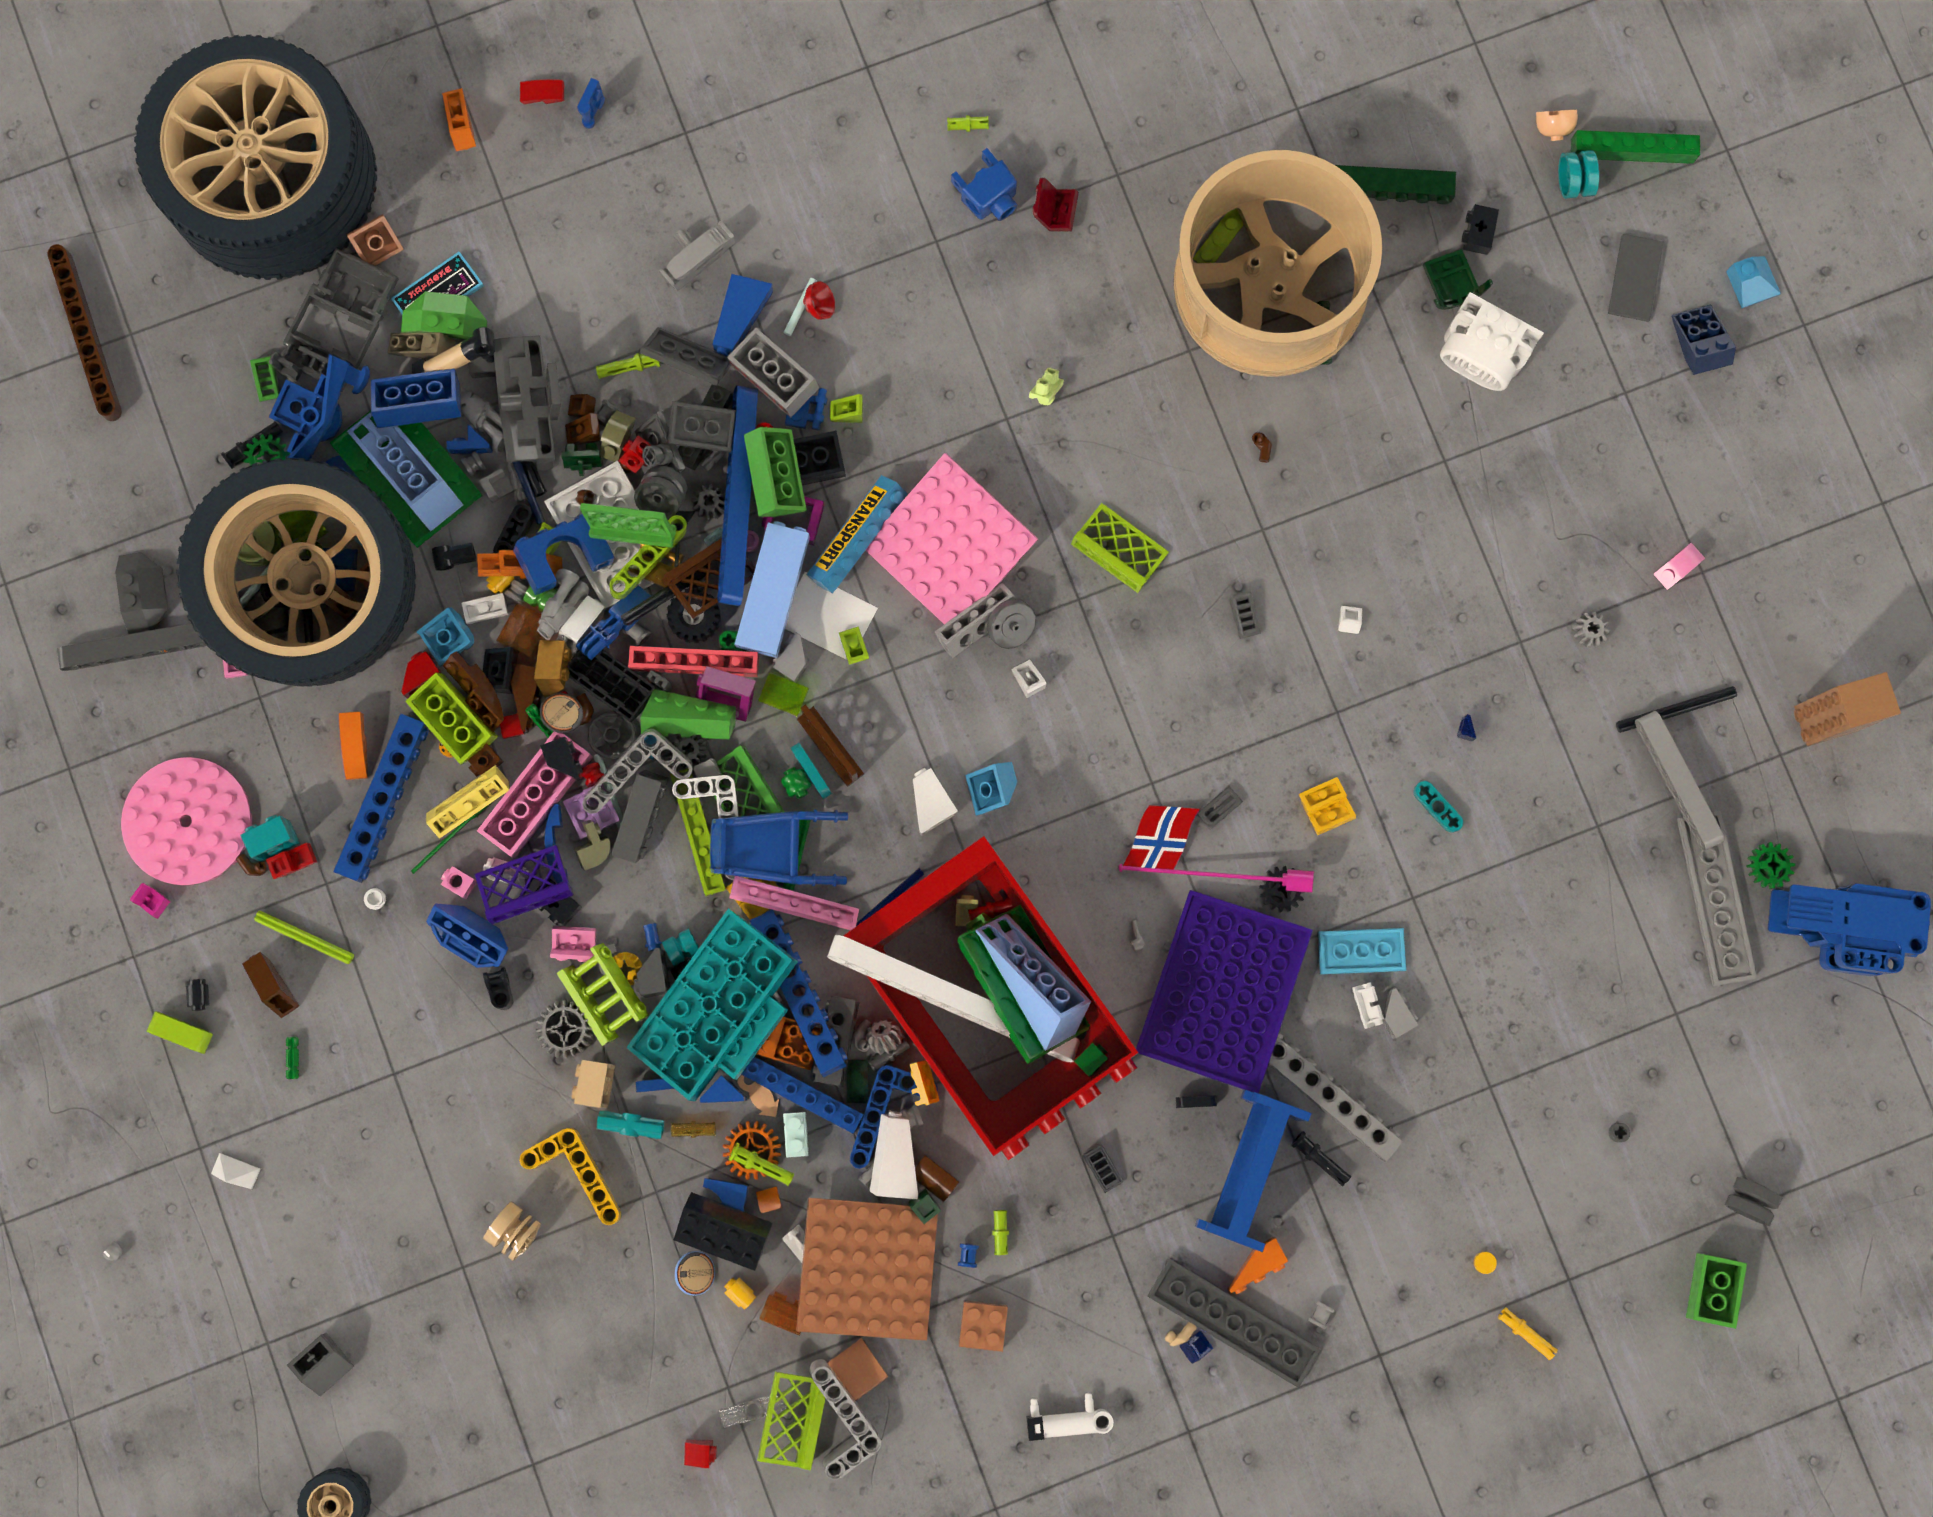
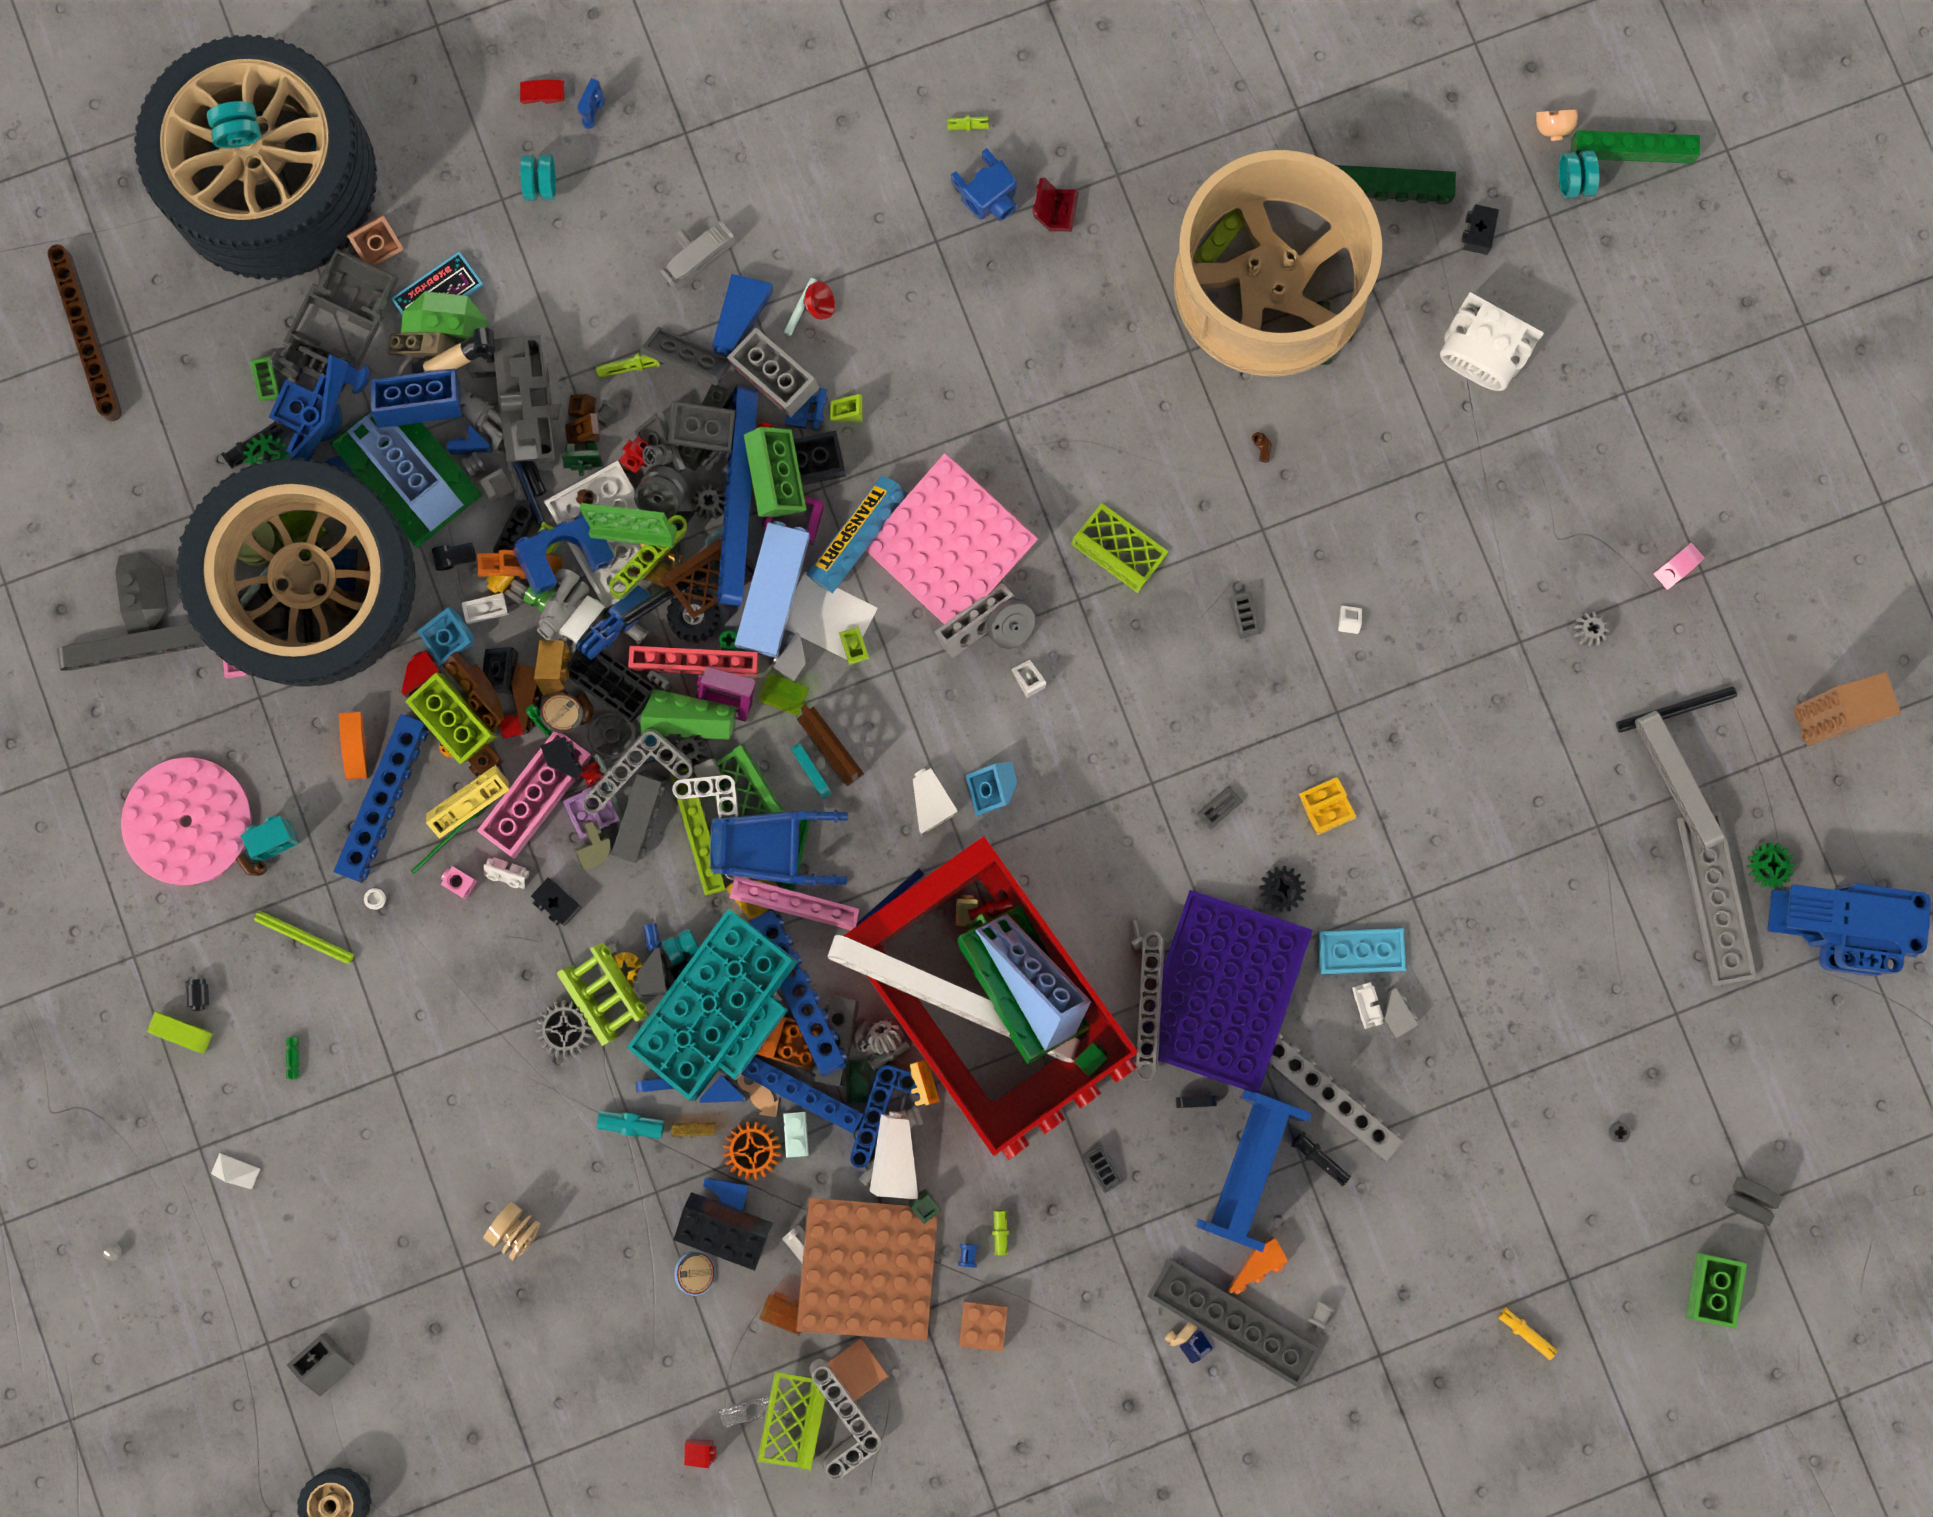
(150, 900): dark pink bracket -> none
(233, 124): none -> teal wheel
(270, 985): reddish brown slope -> none
(291, 861): red slope -> none
(458, 120): orange slope -> none
(467, 935): blue wedge -> none
(498, 984): black piece -> none
(522, 631): clear orange slope -> none
(528, 902): dark purple fence -> none
(538, 177): none -> teal wheel
(554, 821): blue slope -> none
(572, 943): bright pink bracket -> none
(579, 1169): yellow beam -> none
(593, 1084): tan brick -> none
(615, 435): olive brick -> none
(739, 1292): yellow brick -> none
(752, 541): bright pink tile -> none
(752, 1160): lime pin -> none
(768, 1200): orange slope -> none
(796, 783): green piece -> none
(935, 1178): reddish brown brick -> none
(1047, 387): yellowish green hips -> none
(1066, 1424): white piece -> none
(1146, 996): none -> light grey beam
(1163, 839): flag -> none
(1428, 806): teal beam -> none
(1452, 280): dark green piece -> none
(1466, 729): clear blue slope -> none
(1485, 1262): yellow tile -> none
(1635, 277): dark grey tile -> none
(1703, 339): dark blue slope -> none
(1752, 281): dark azure slope -> none

